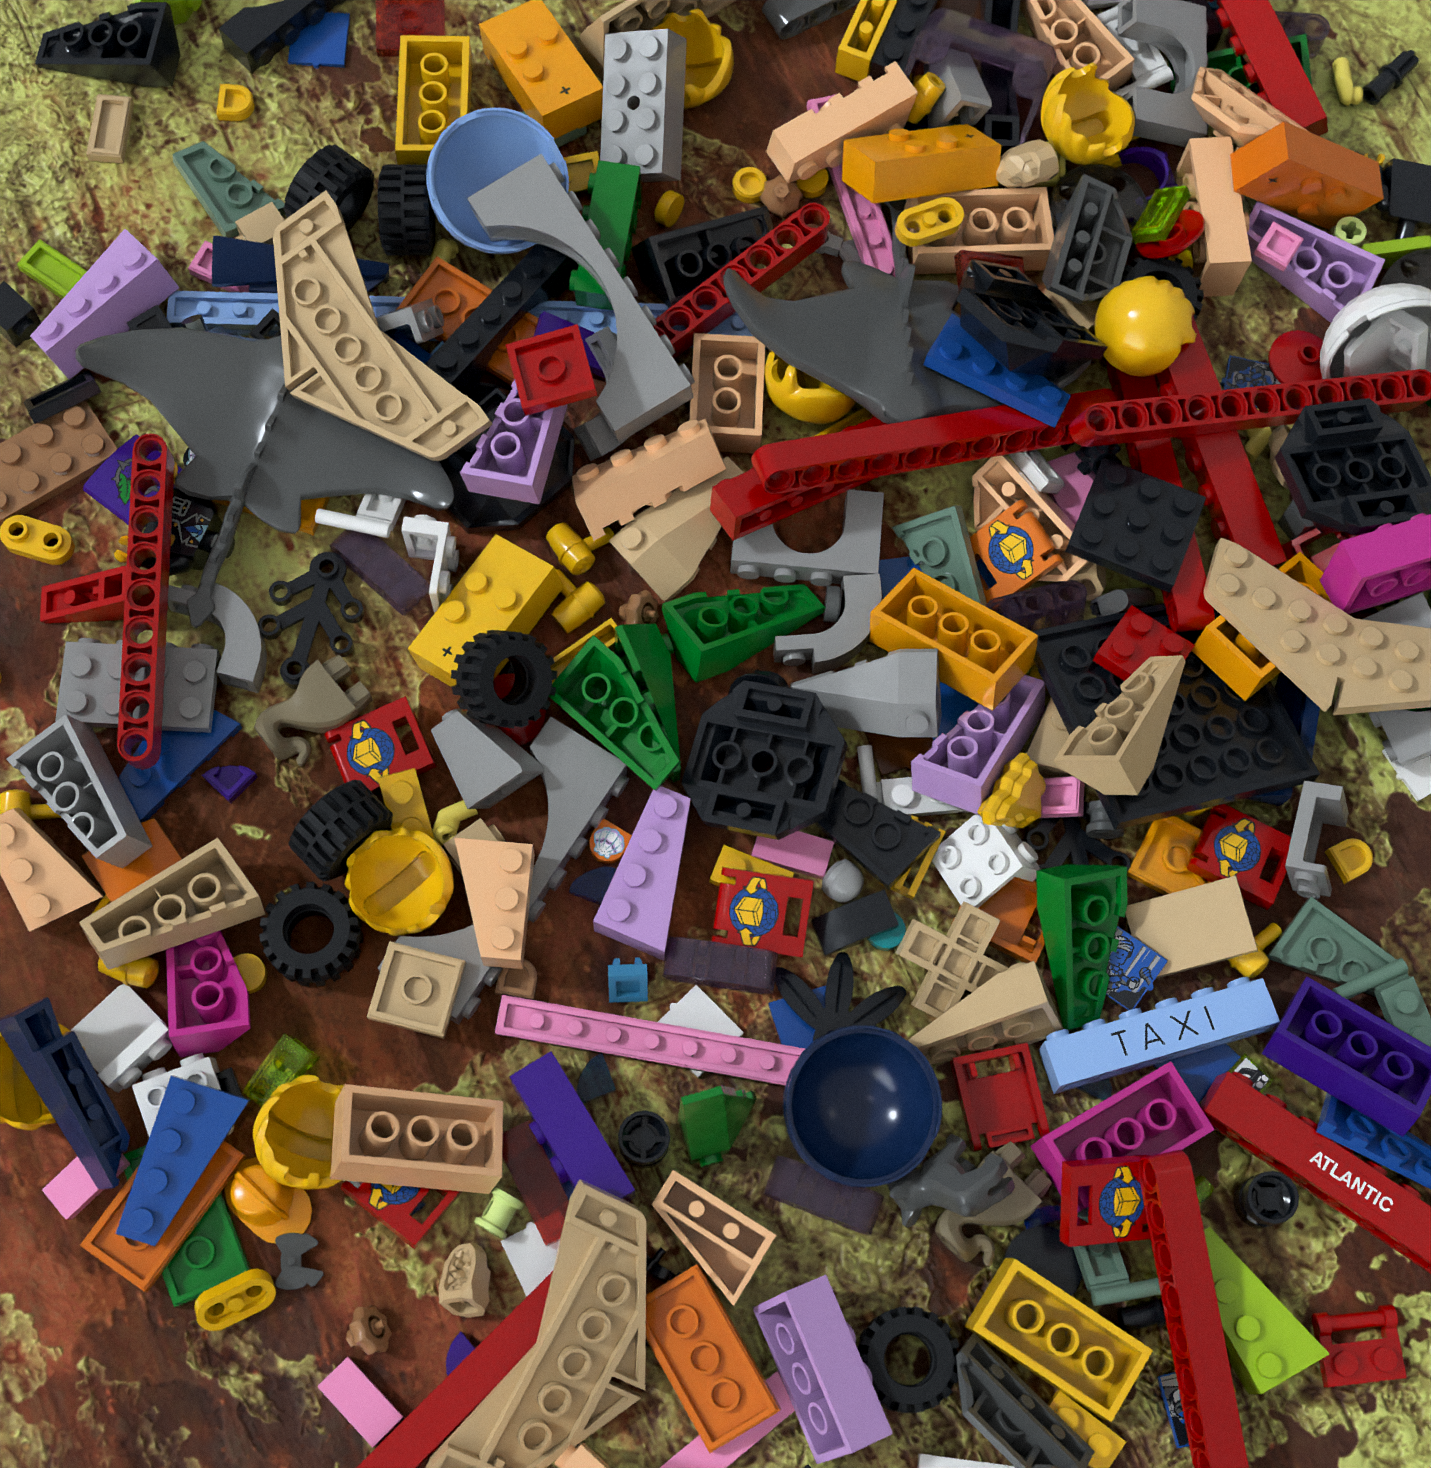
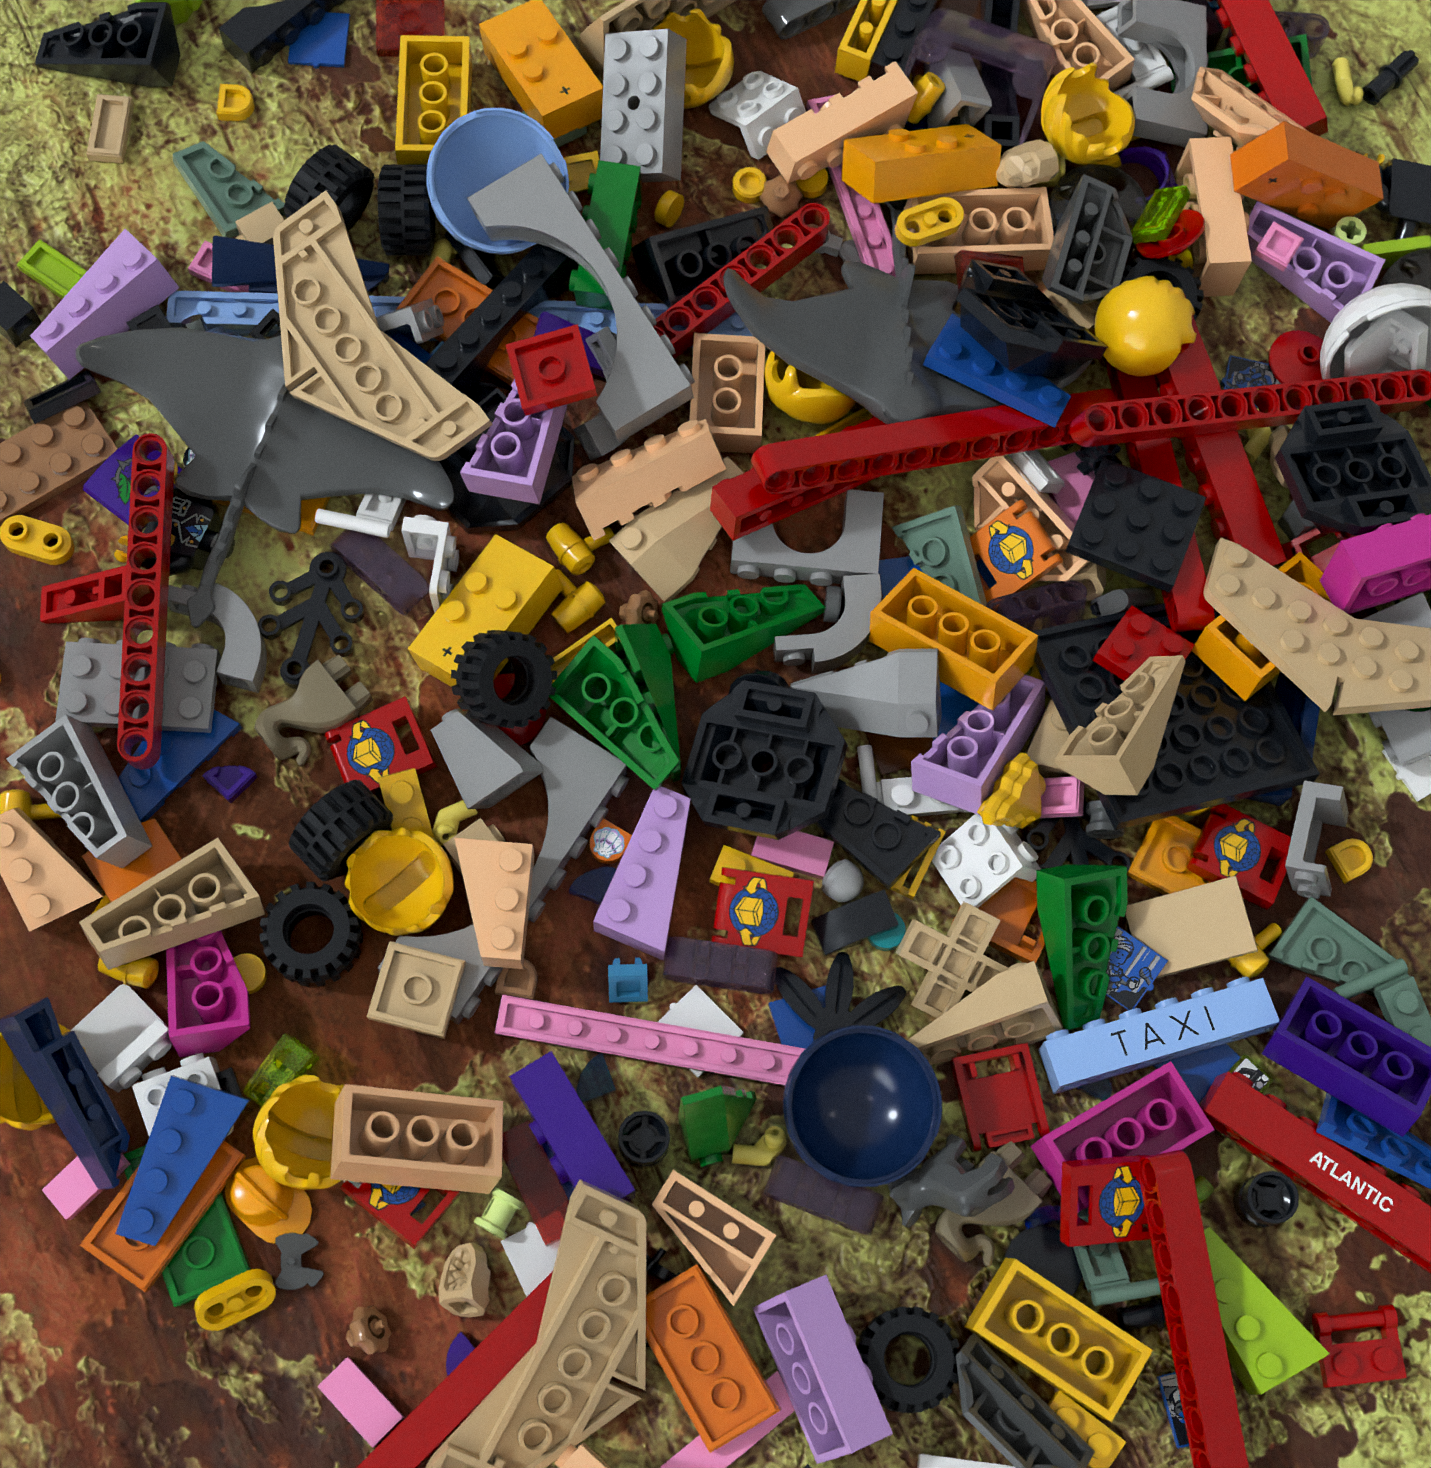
(478, 263): none -> black tile
(758, 108): none -> white bracket
(763, 1151): none -> light yellow arm

